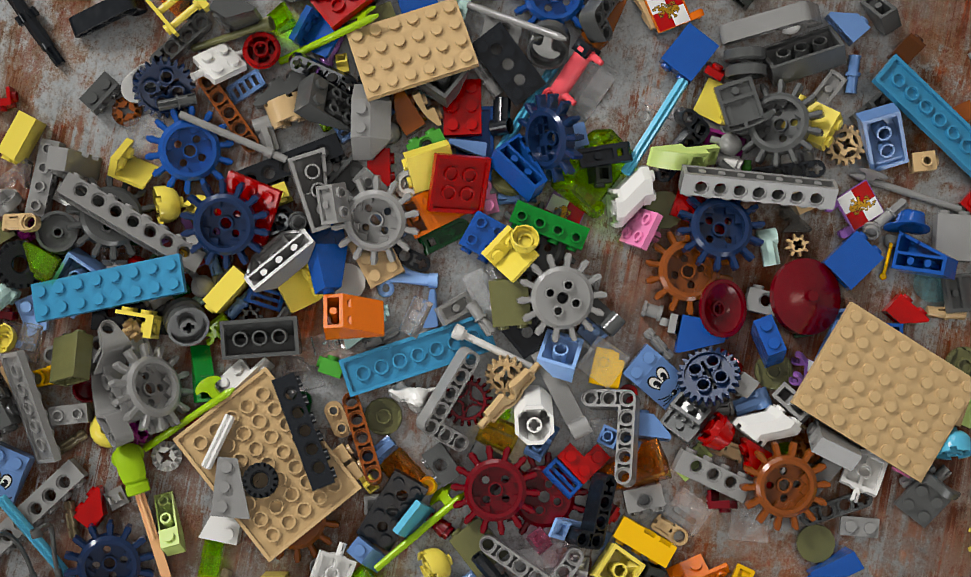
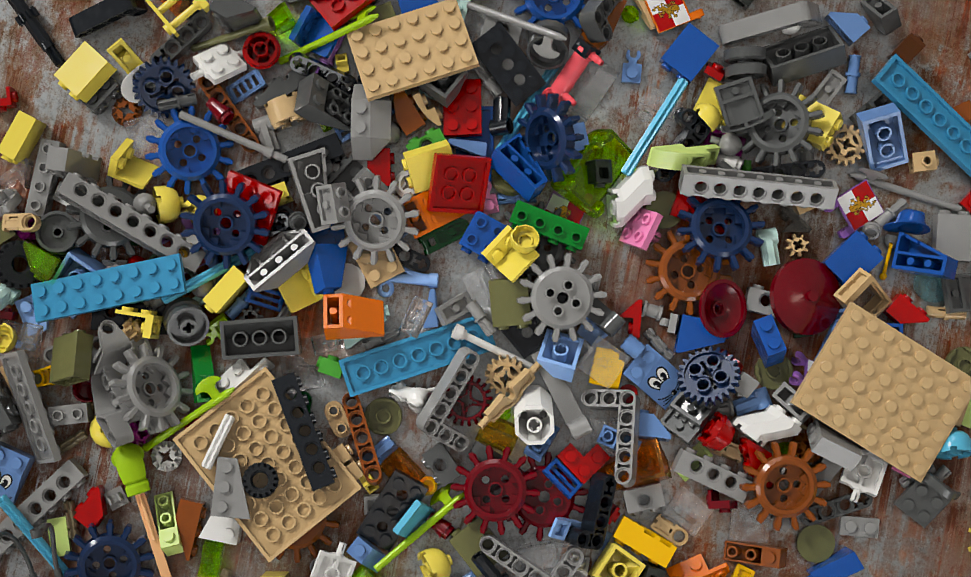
(63, 542): none -> yellowish green tile
(84, 73): none -> light yellow brick
(124, 55): none -> light yellow slope
(144, 203): none -> light grey piece
(189, 519): none -> dark orange slope
(208, 275): none -> medium azure axle
(220, 111): none -> dark red cone
(539, 540): clear pink leg -> none
(604, 155): black plate -> none
(630, 14): none -> clear neon green plate
(631, 71): none -> medium blue plate
(632, 346): none -> medium blue piece
(633, 312): none -> red slope
(709, 114): none -> light yellow hair
(755, 554): none -> dark orange slope
(854, 288): none -> tan window

